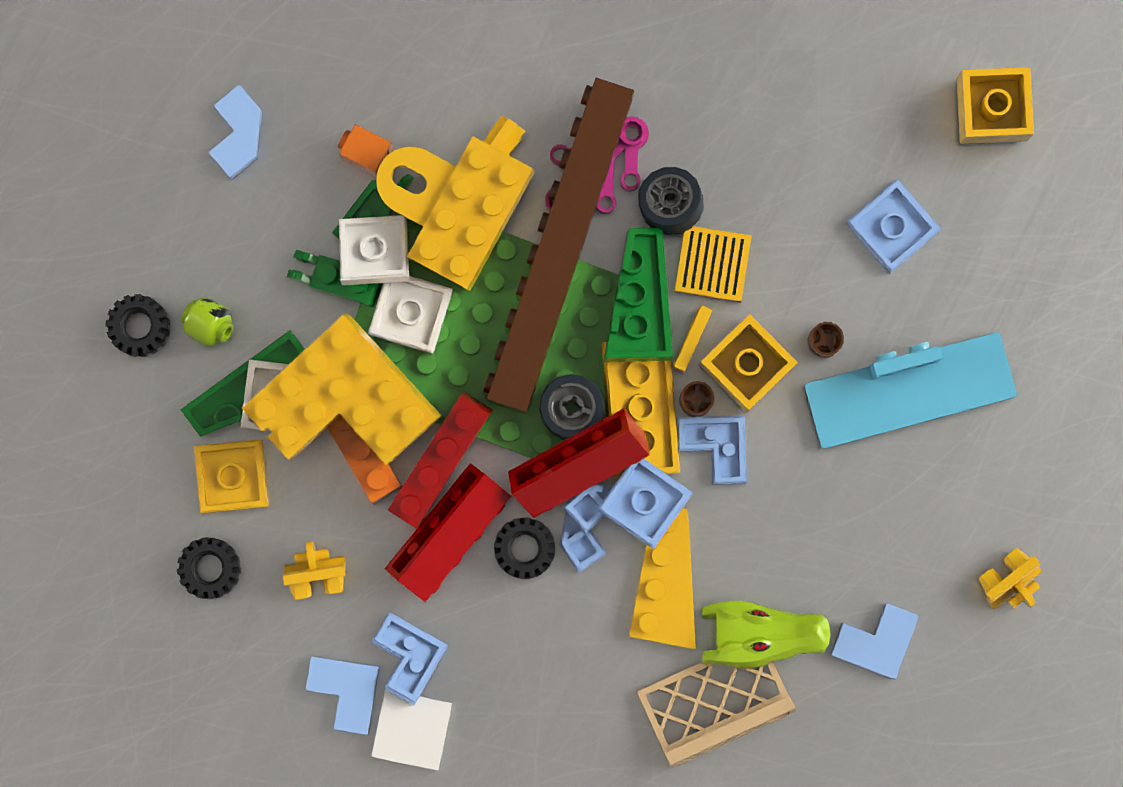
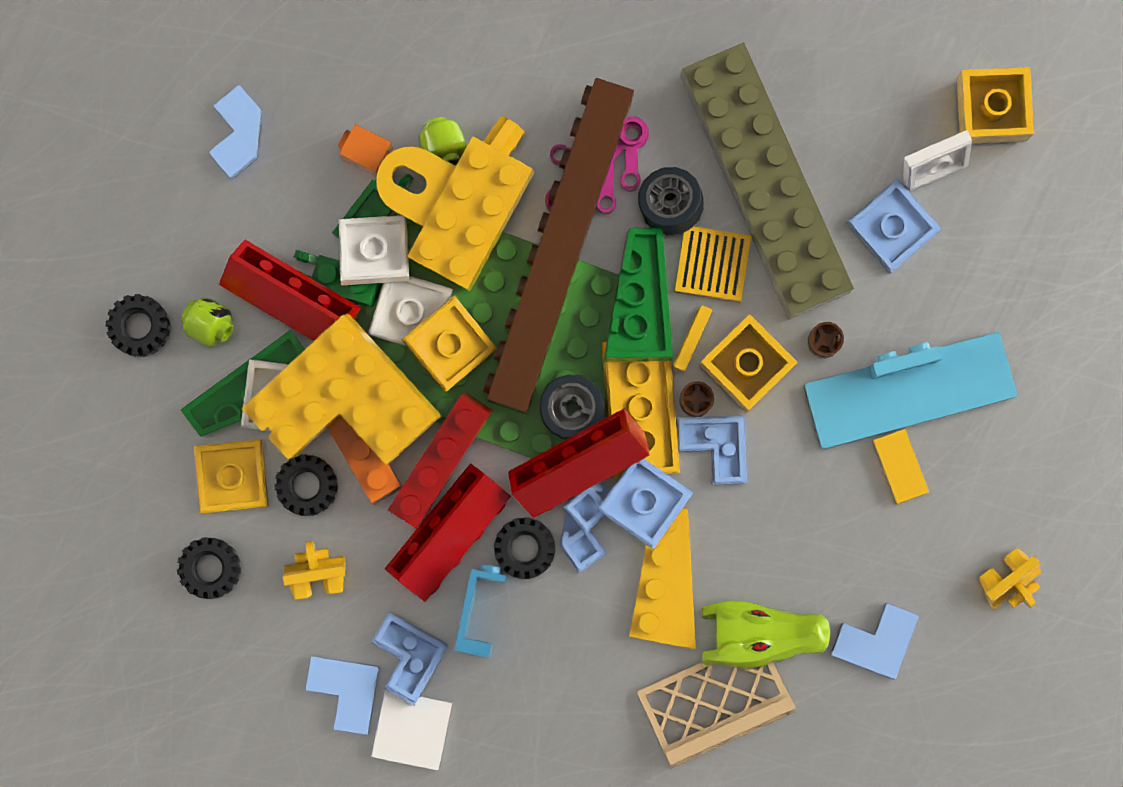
(283, 291): none -> red brick
(327, 485): none -> black tyre
(443, 139): none -> lime head
(449, 344): none -> yellow tile
(463, 643): none -> dark azure panel
(766, 181): none -> olive brick
(900, 466): none -> yellow tile
(937, 161): none -> white tile

